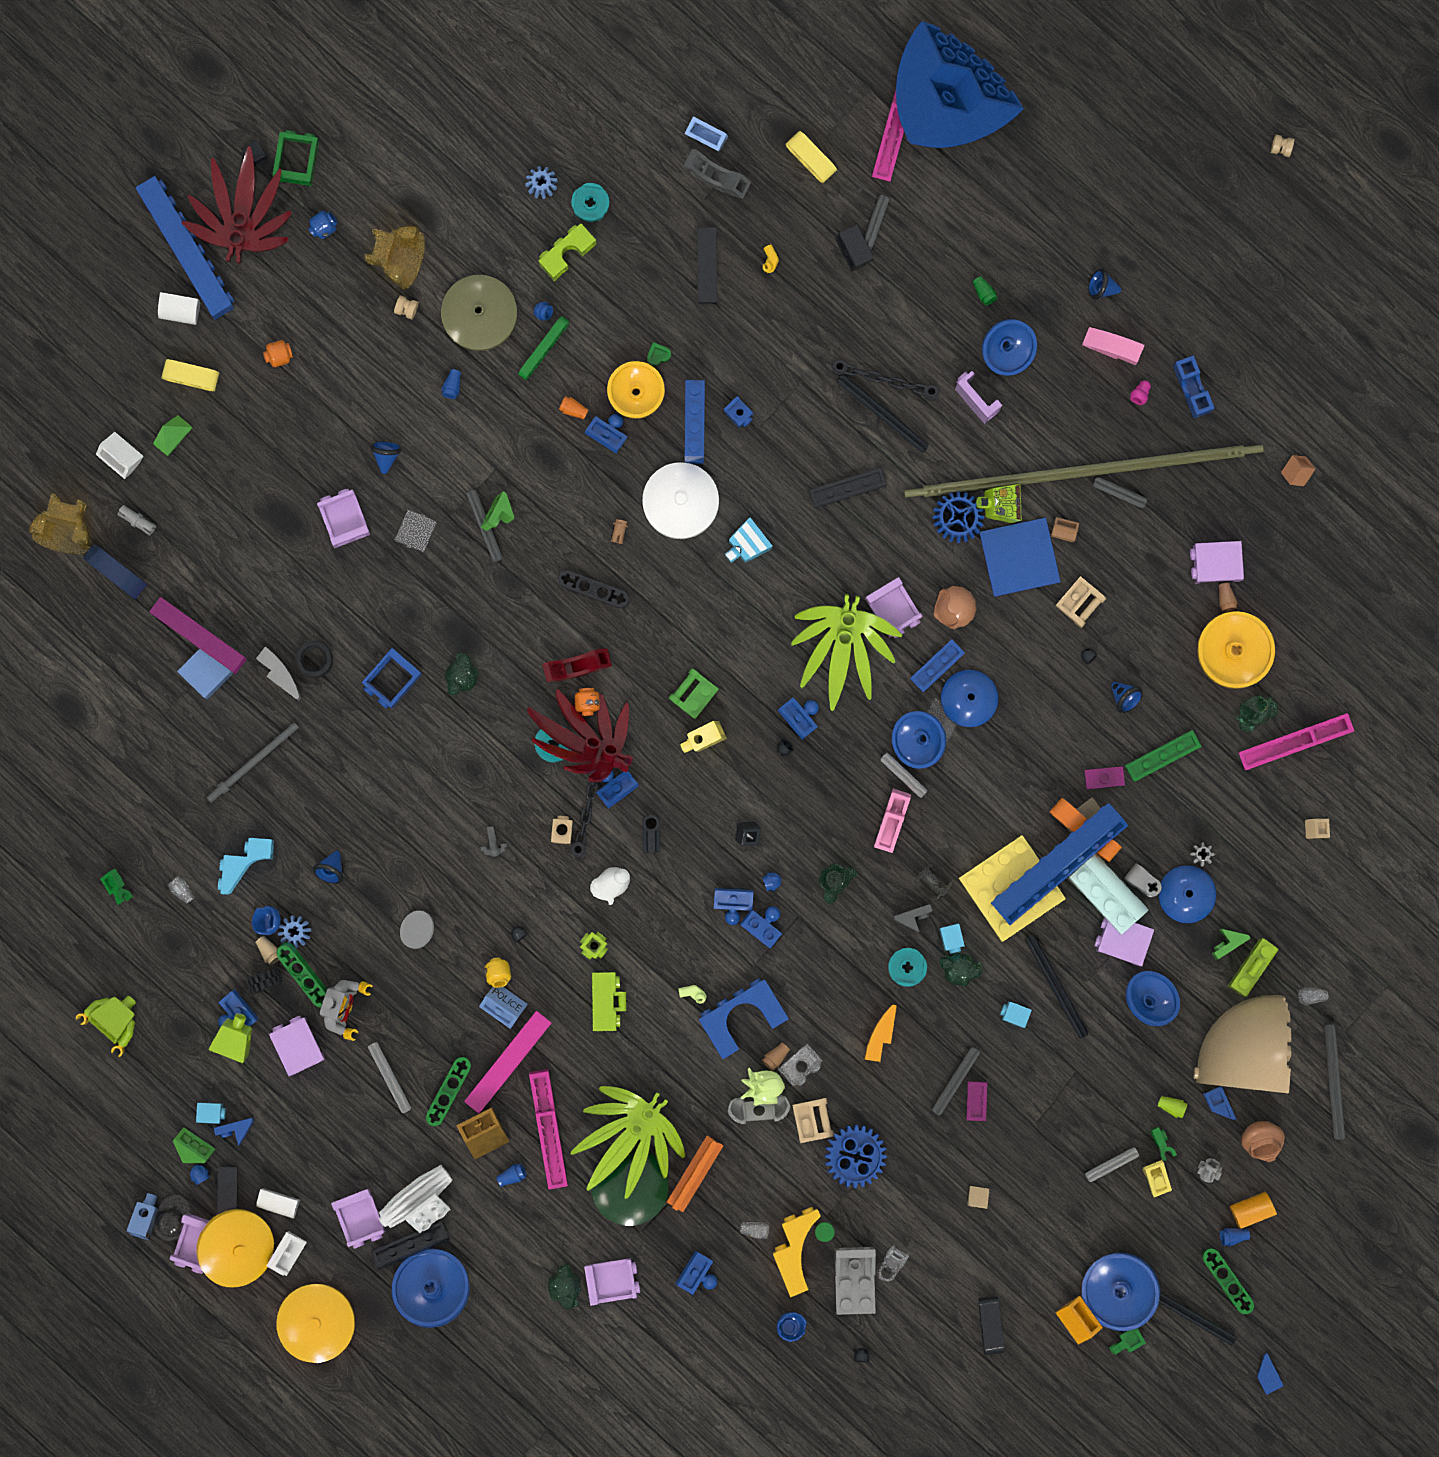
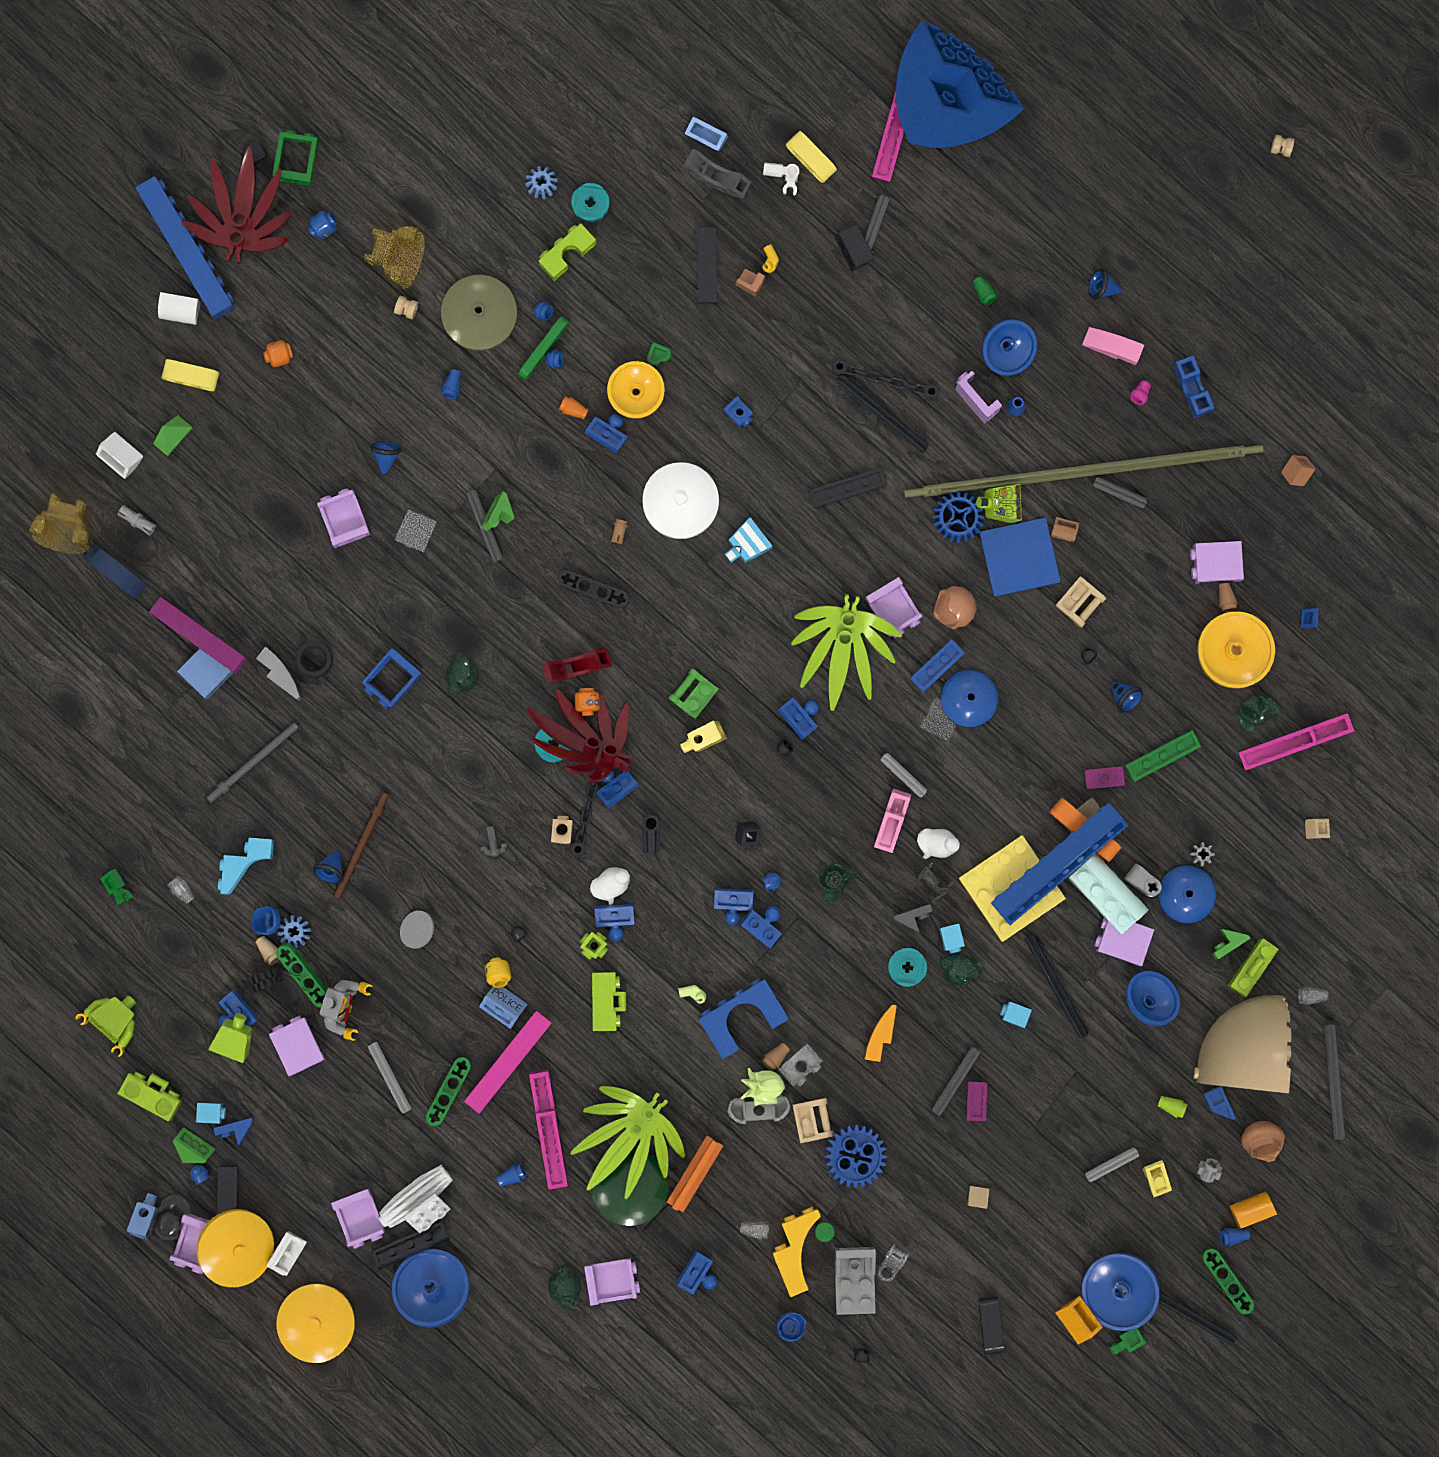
(141, 1093): none -> lime piece
(277, 1203): white brick -> none
(376, 812): none -> reddish brown bar
(483, 1133): pearl gold slope -> none
(554, 359): none -> blue plate
(614, 916): none -> plate
(694, 421): blue arch -> none
(750, 282): none -> nougat panel
(791, 174): none -> white bar
(909, 743): blue dish -> none
(937, 843): none -> white hair
(1013, 409): none -> blue cone
(1160, 1137): green plate -> none
(1268, 1376): blue tile -> none
(1309, 618): none -> blue slope

